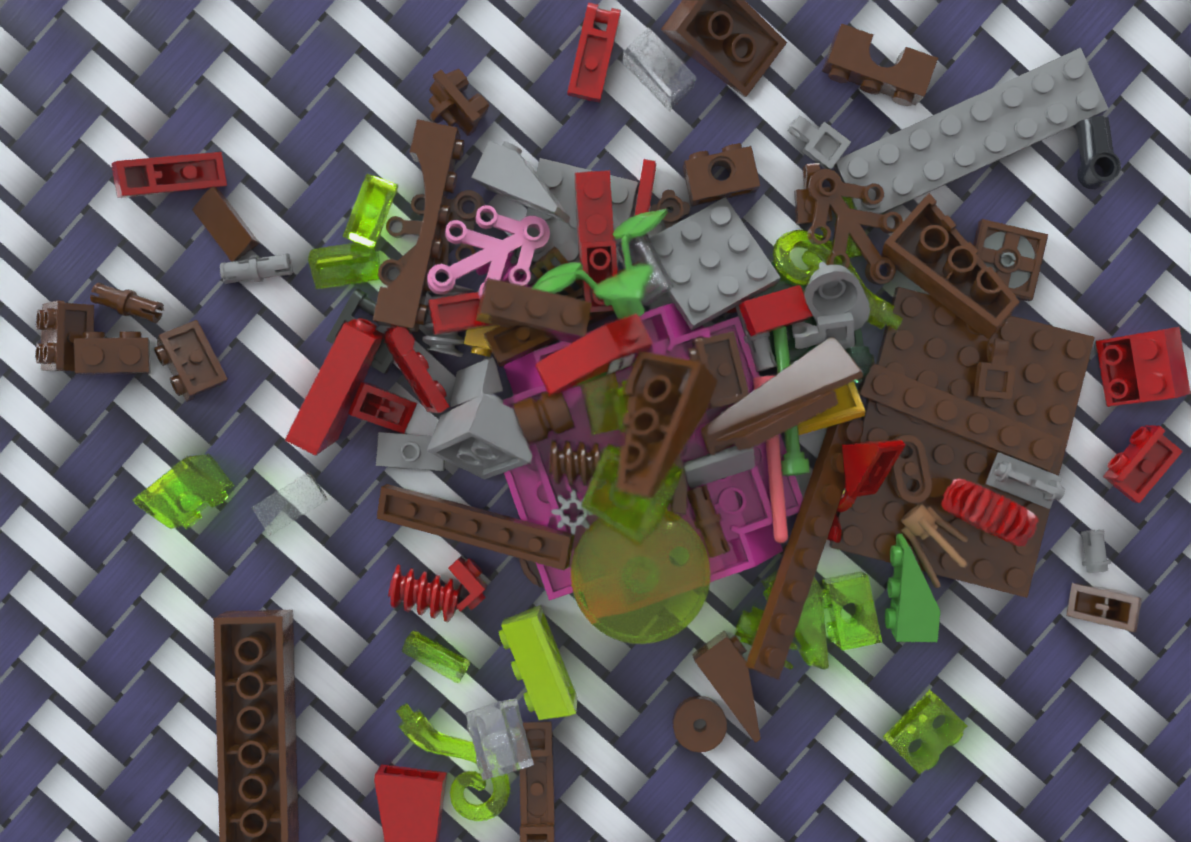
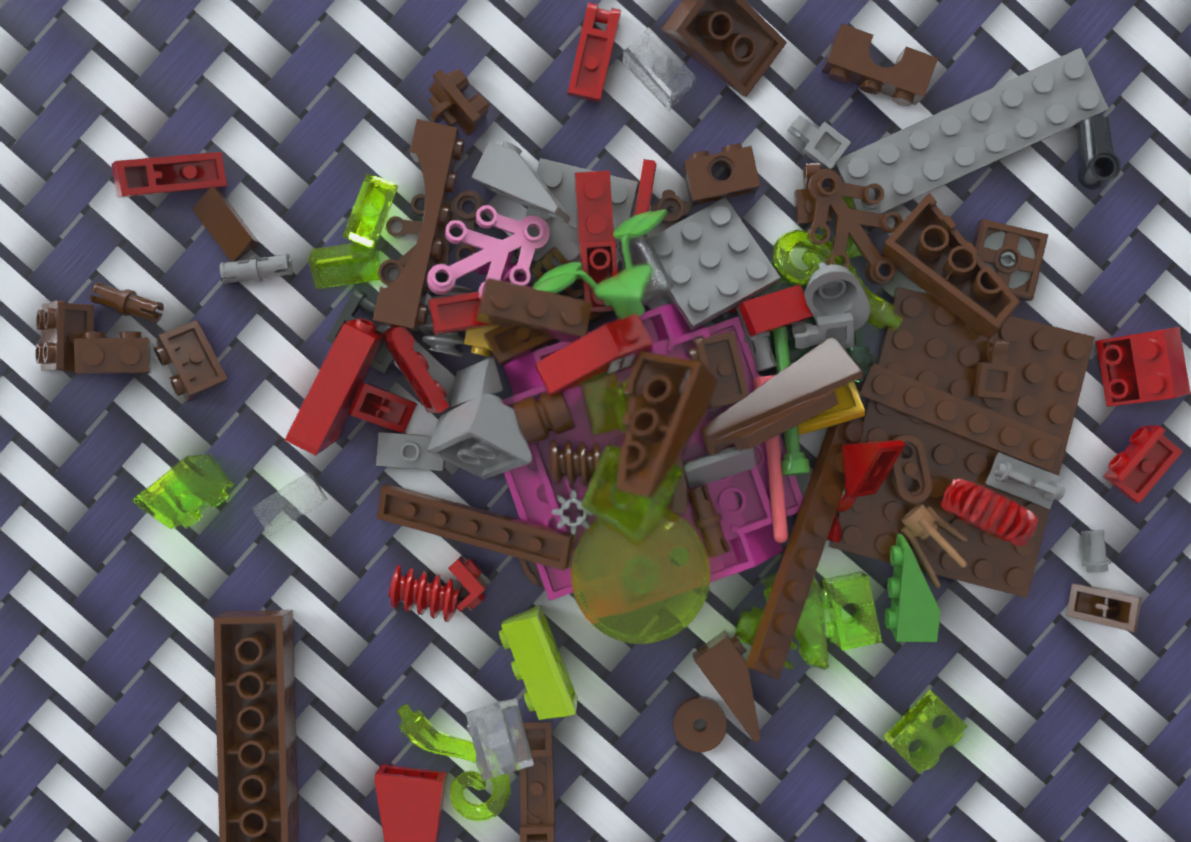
(435, 656): clear neon green slope -> none

